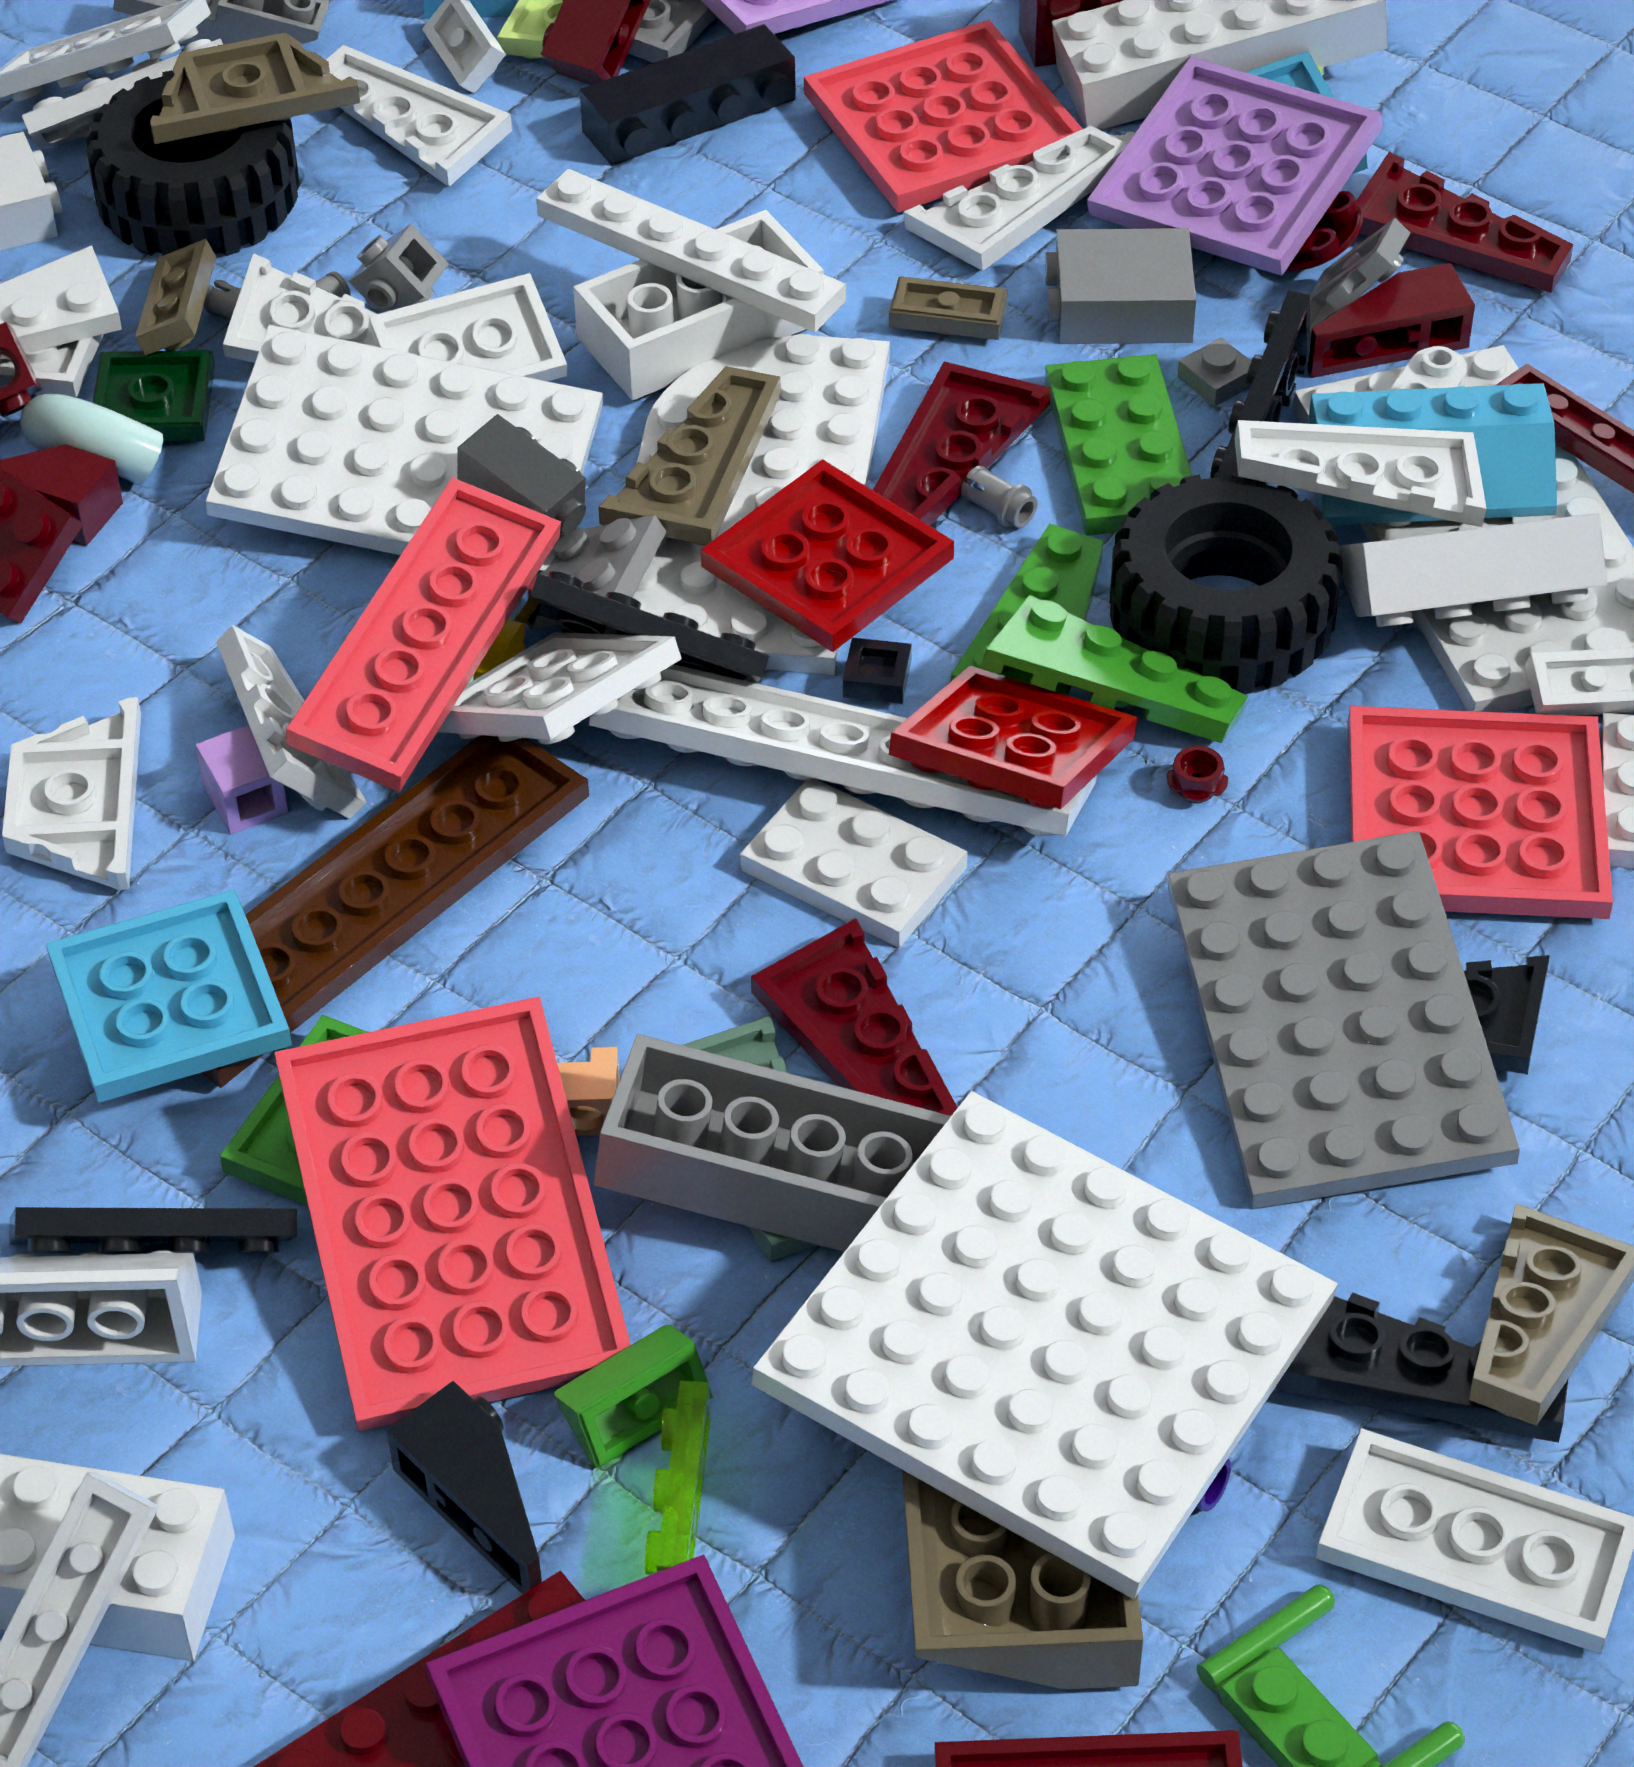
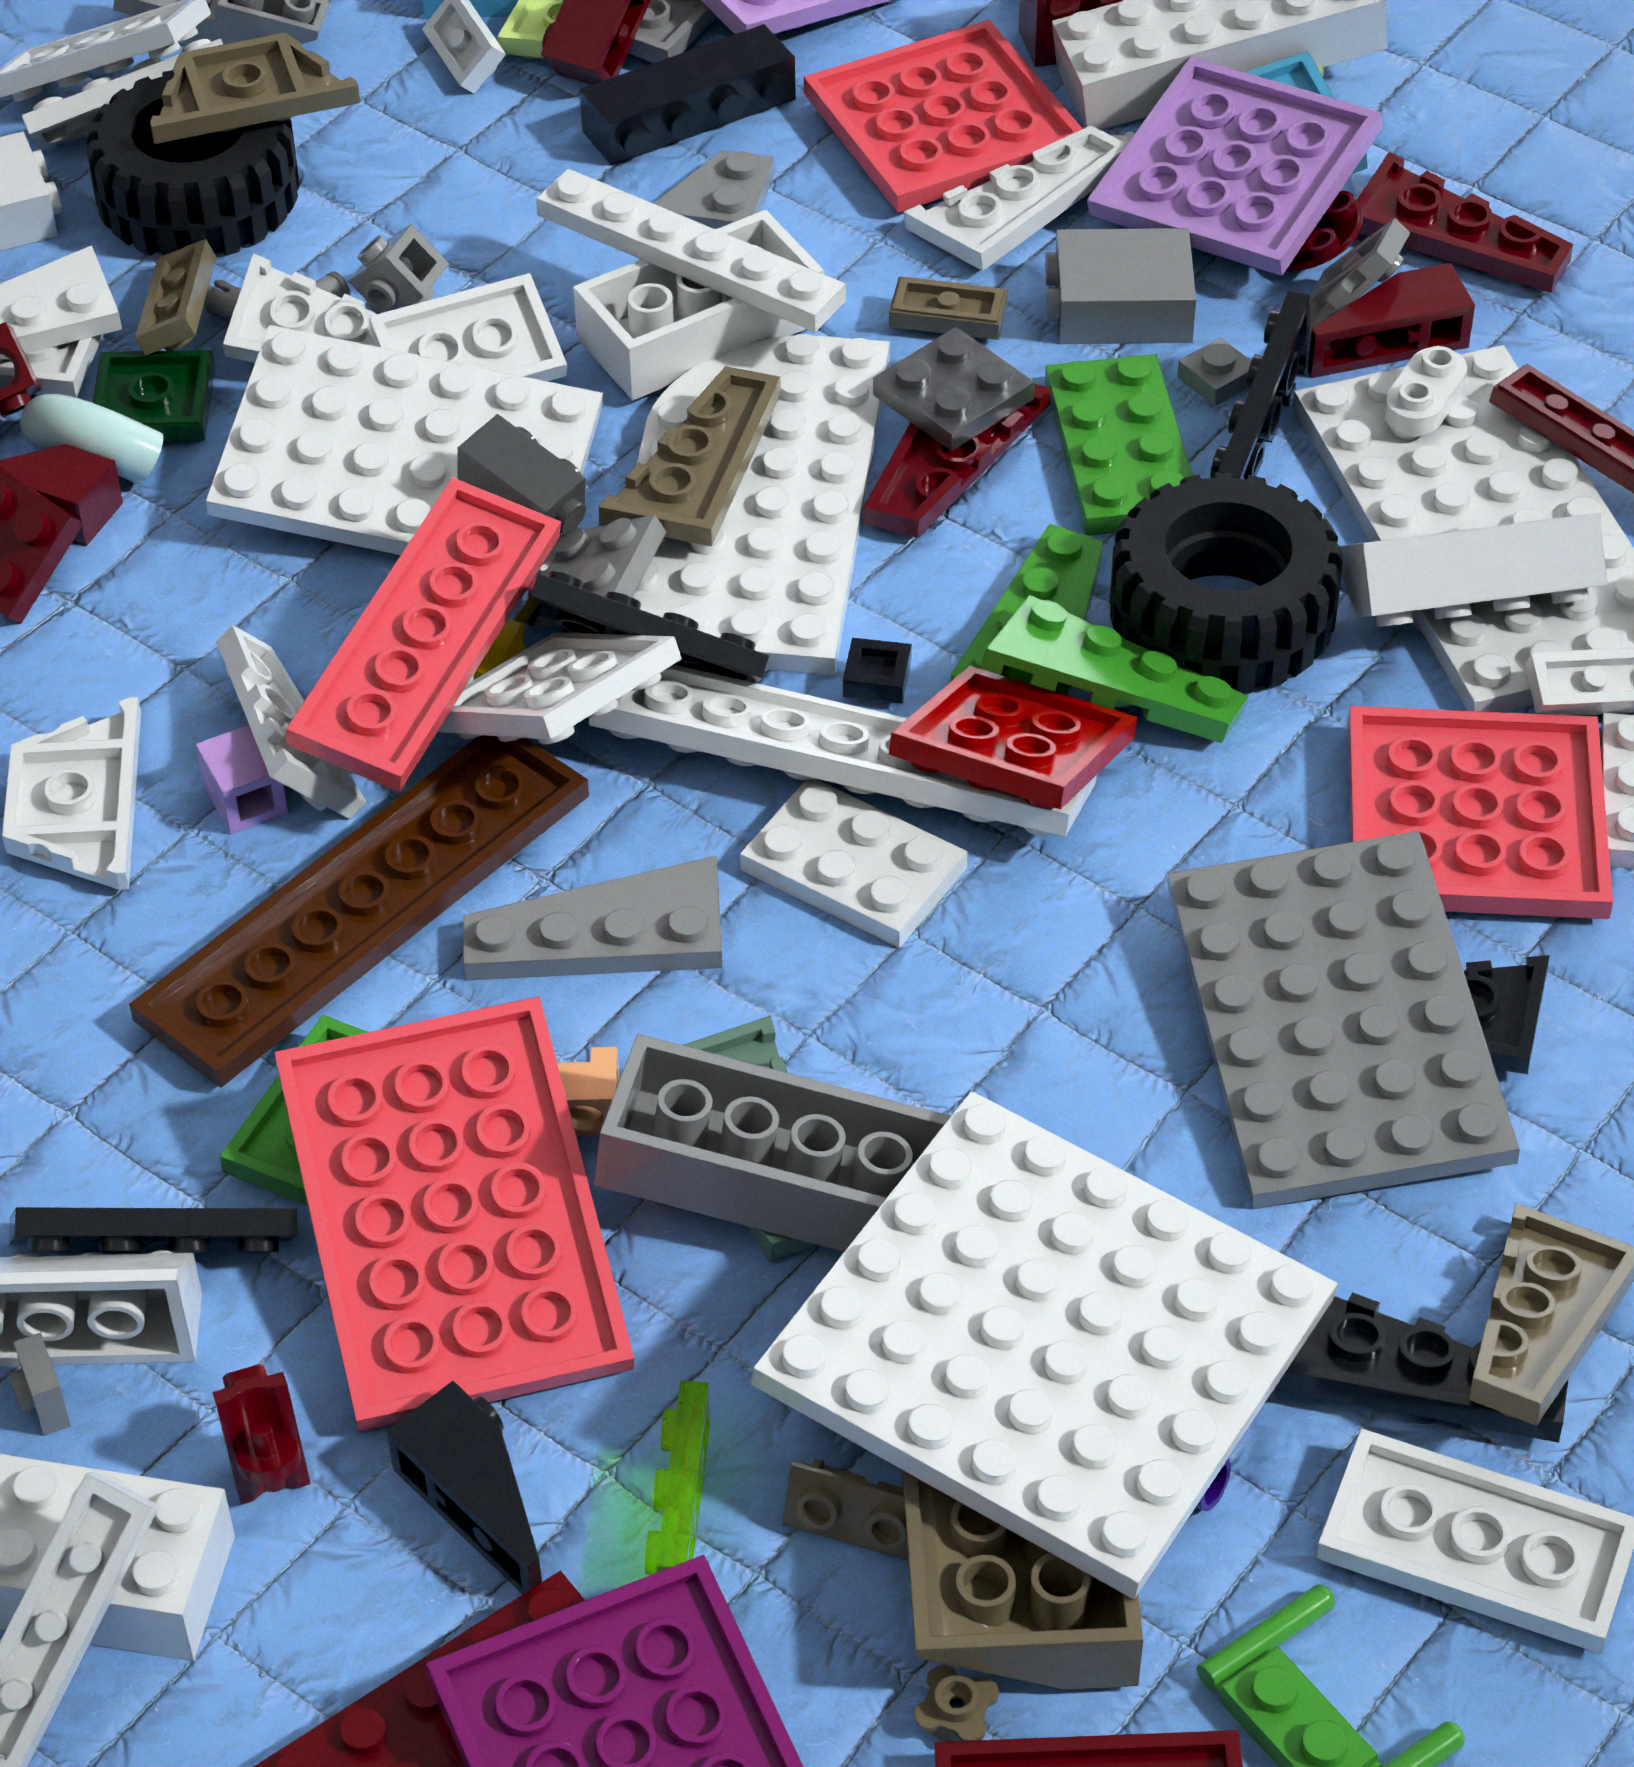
(37, 1385): none -> light grey plate
(168, 995): medium azure plate -> none
(260, 1432): none -> dark red hips
(419, 117): white wing -> none
(615, 926): none -> light grey wing
(627, 1394): bright green slope -> none
(722, 189): none -> light grey wing
(827, 555): red plate -> none
(846, 1508): none -> dark tan hinge
(849, 1022): dark red wing -> none
(952, 1723): none -> dark tan plate
(953, 388): none -> flat silver plate
(1008, 502): light grey pin -> none
(1197, 774): dark red plate -> none
(1384, 467): white wing -> none
(1510, 433): medium azure slope -> none

